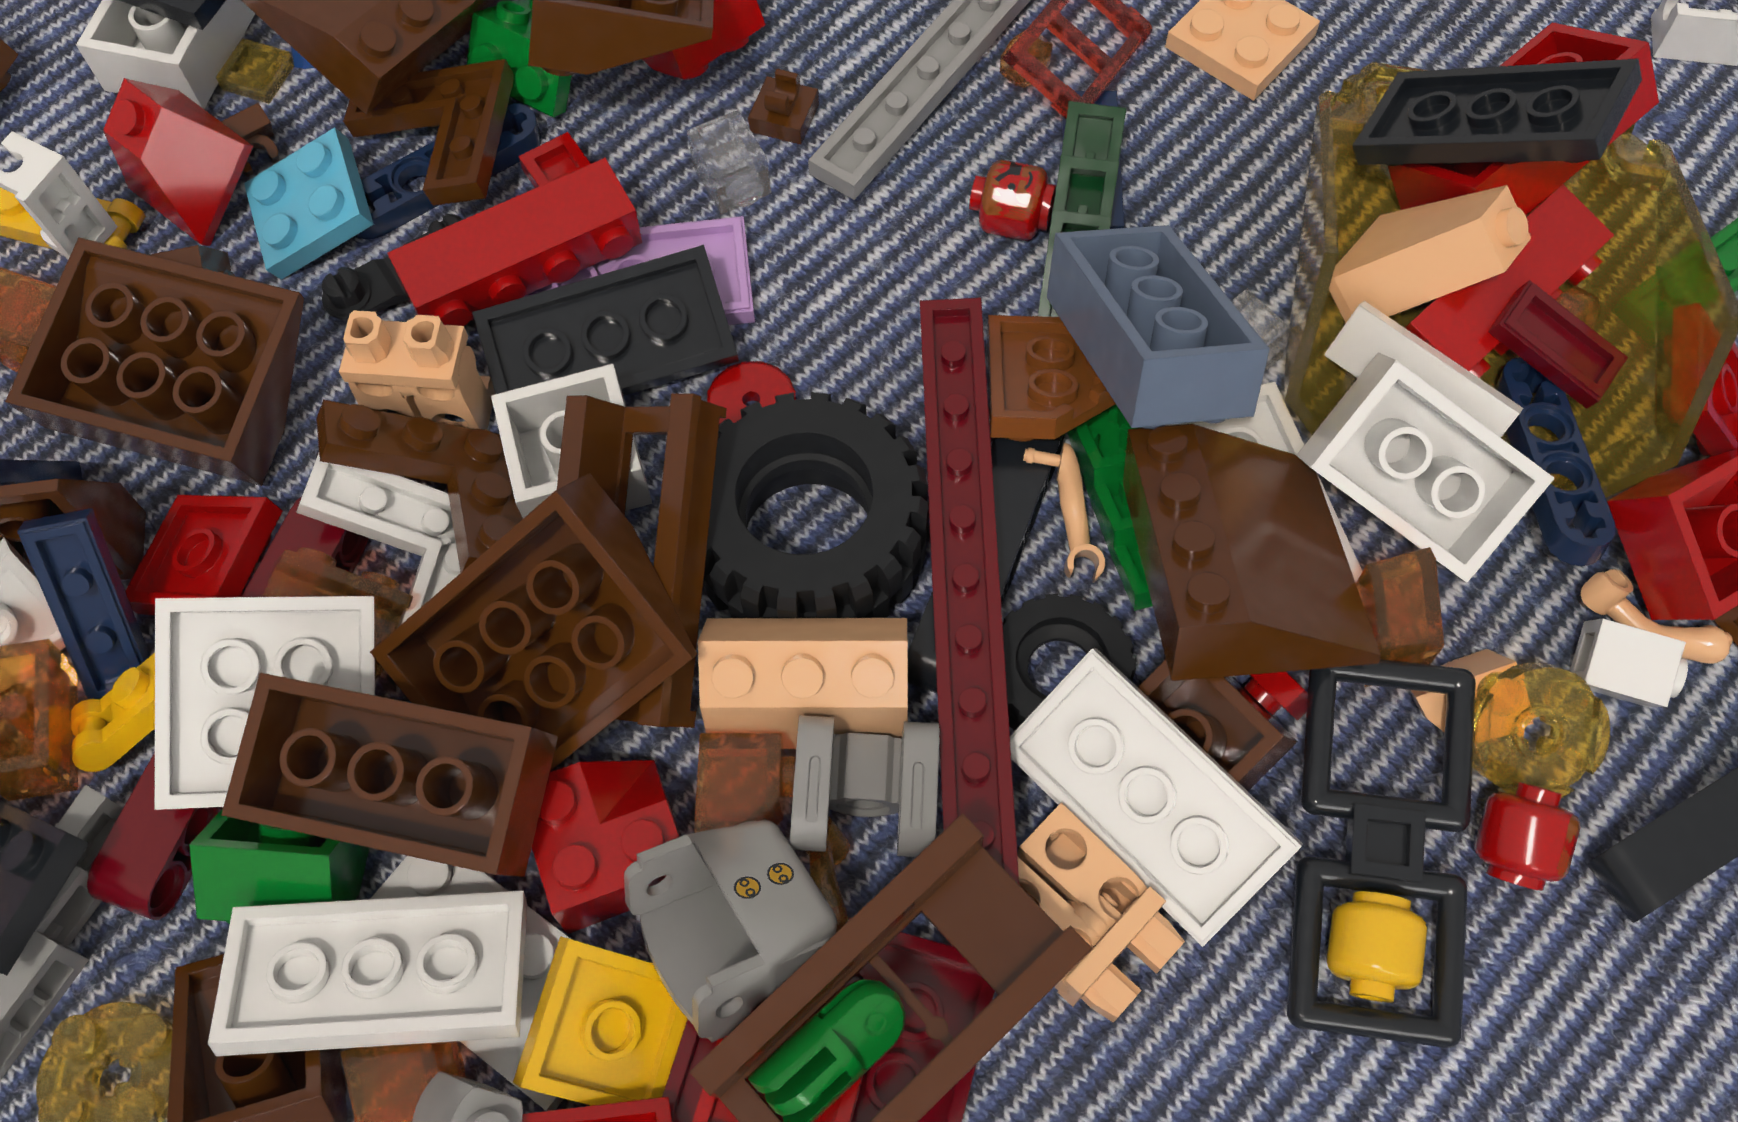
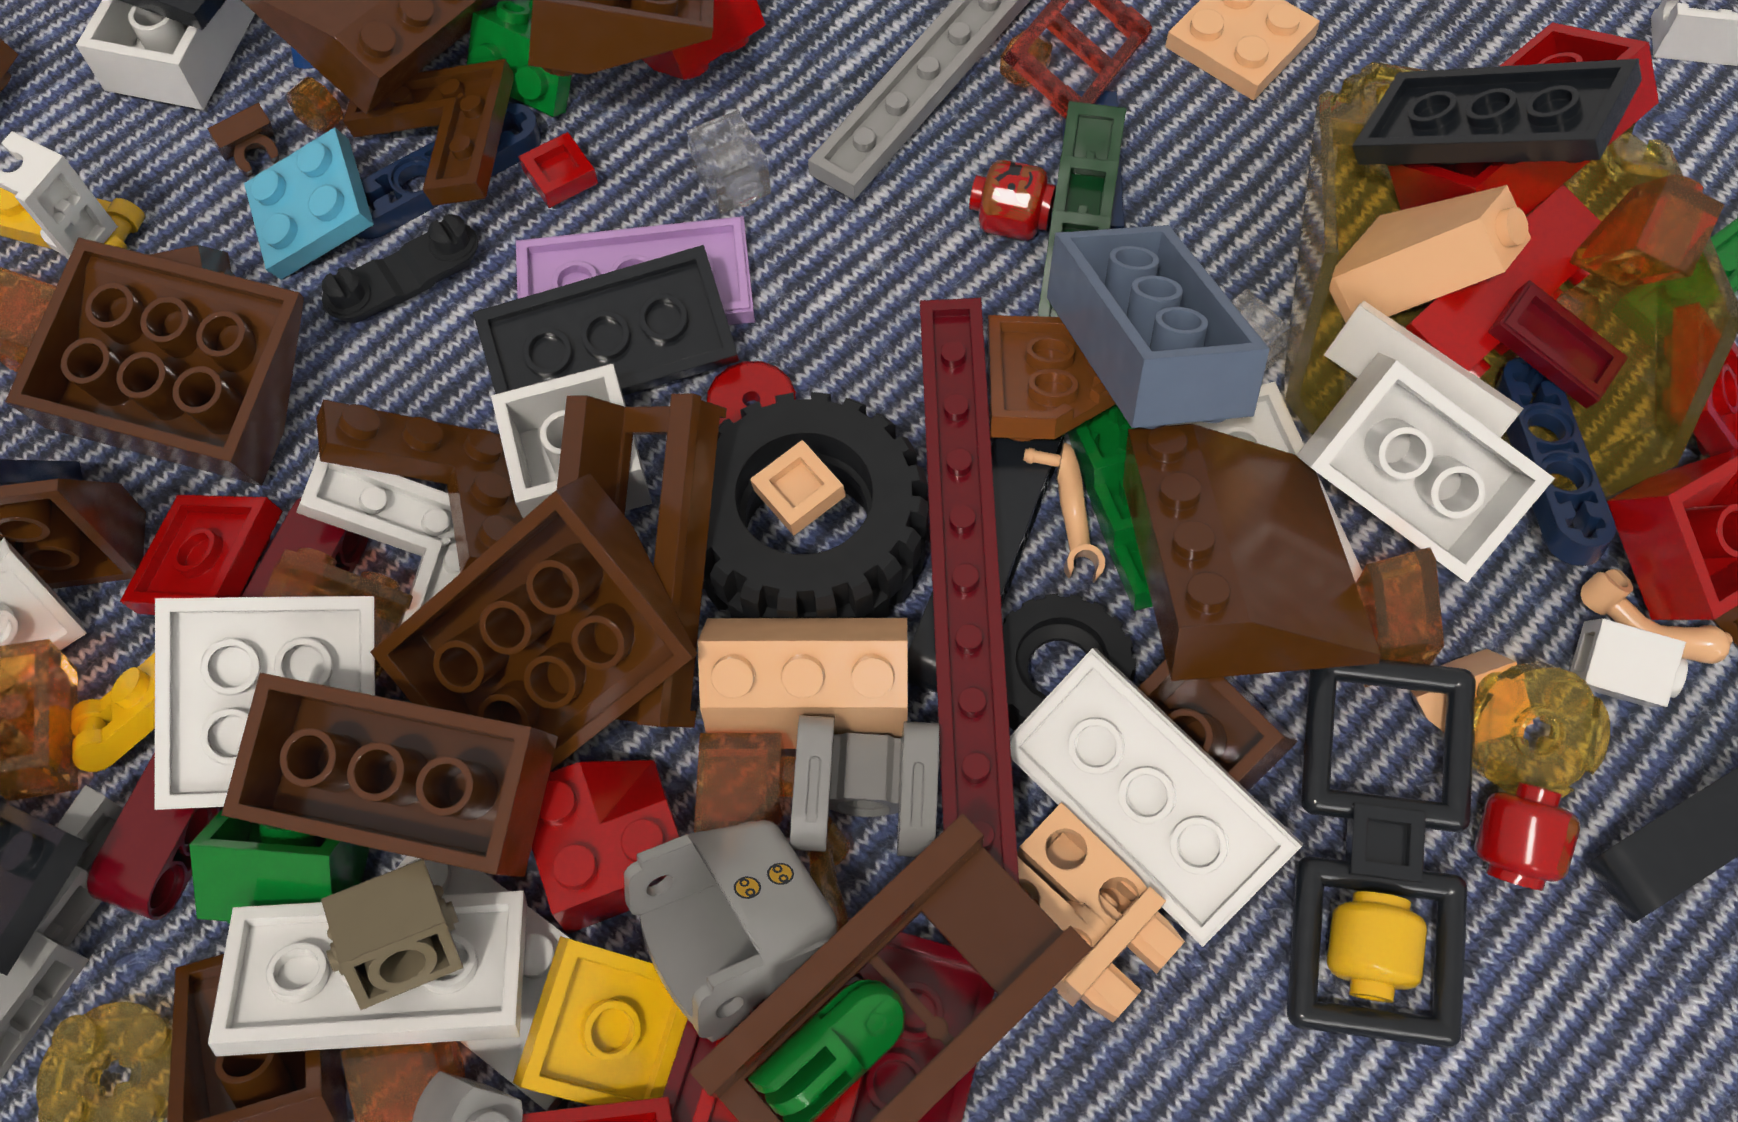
(85, 597): dark blue tile -> none
(176, 156): red slope -> none
(255, 70): clear yellow tile -> none
(314, 105): none -> clear orange tile
(391, 934): none -> dark tan head
(415, 369): light nougat hips -> none
(519, 245): red brick -> none
(784, 108): reddish brown tile -> none
(798, 487): none -> light nougat plate
(1278, 691): red plate -> none
(1651, 234): none -> clear orange slope

